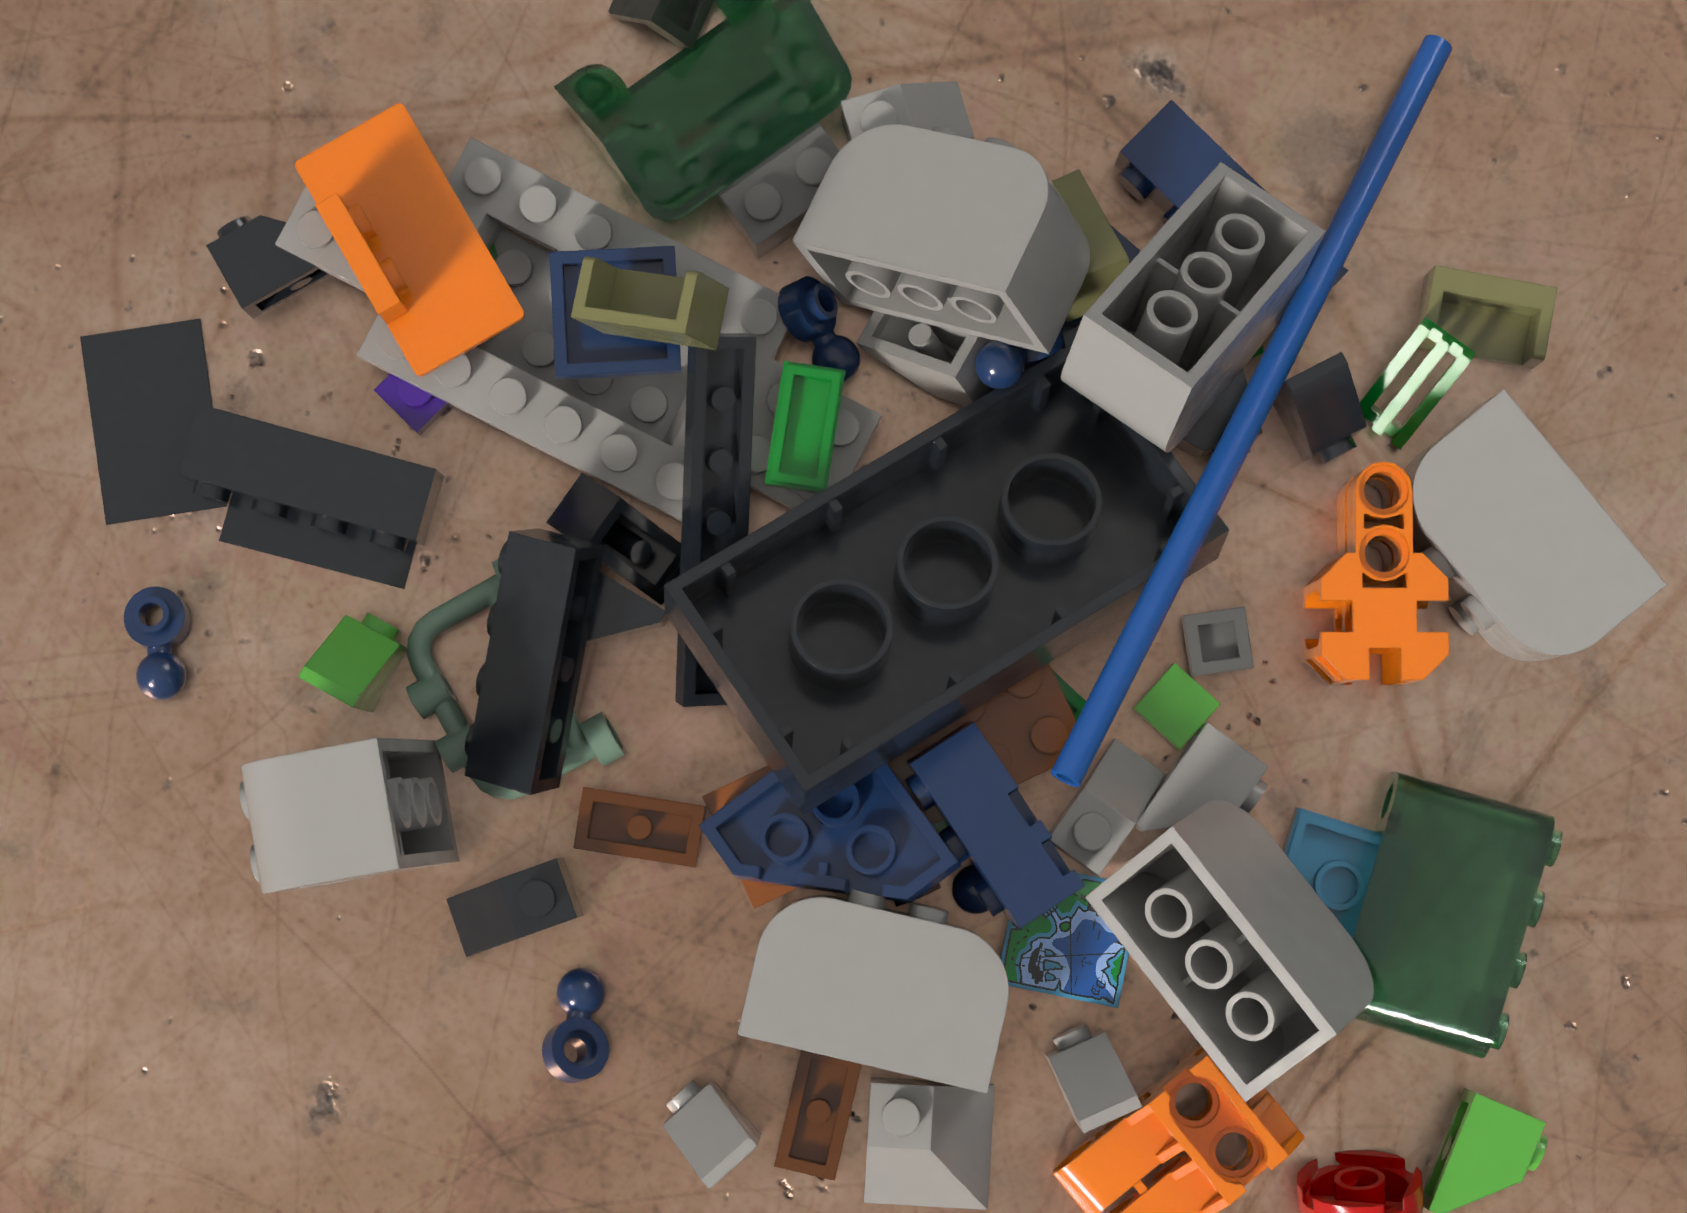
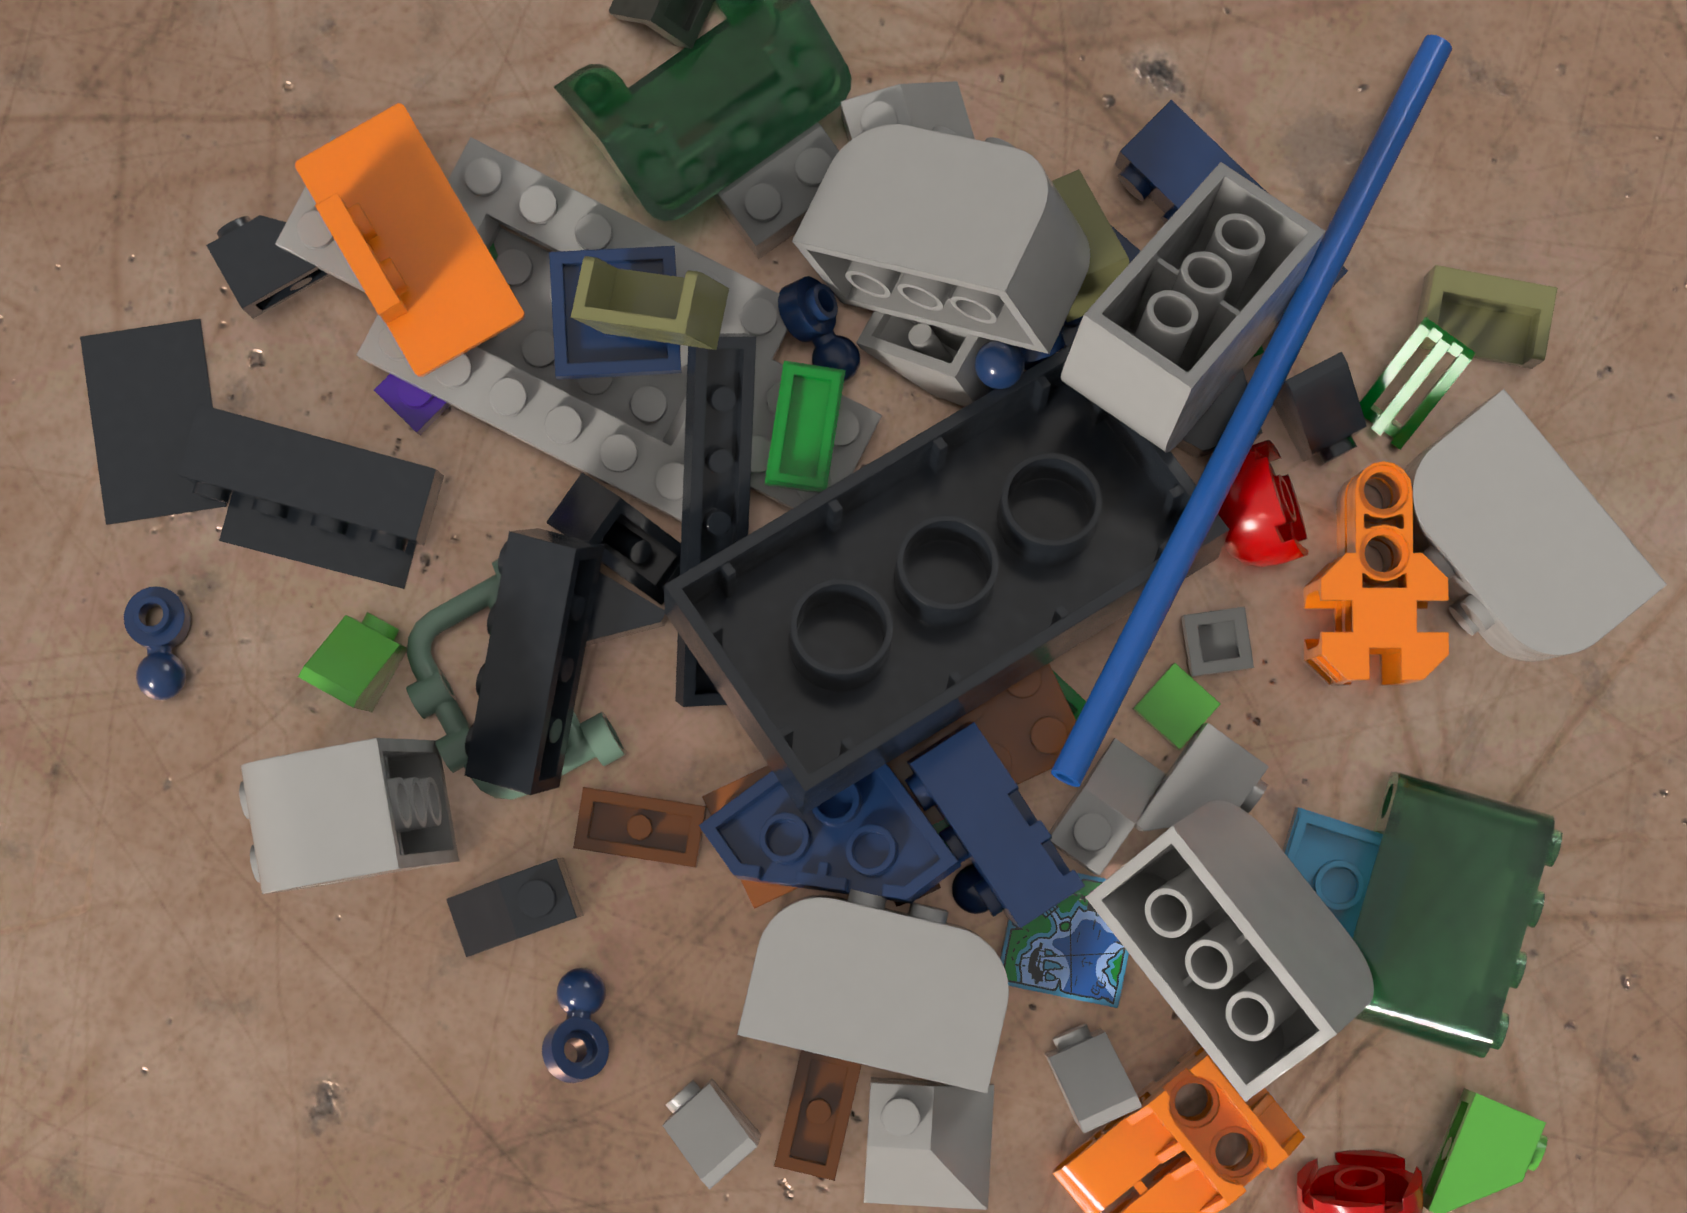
(1263, 512): none -> red cylinder

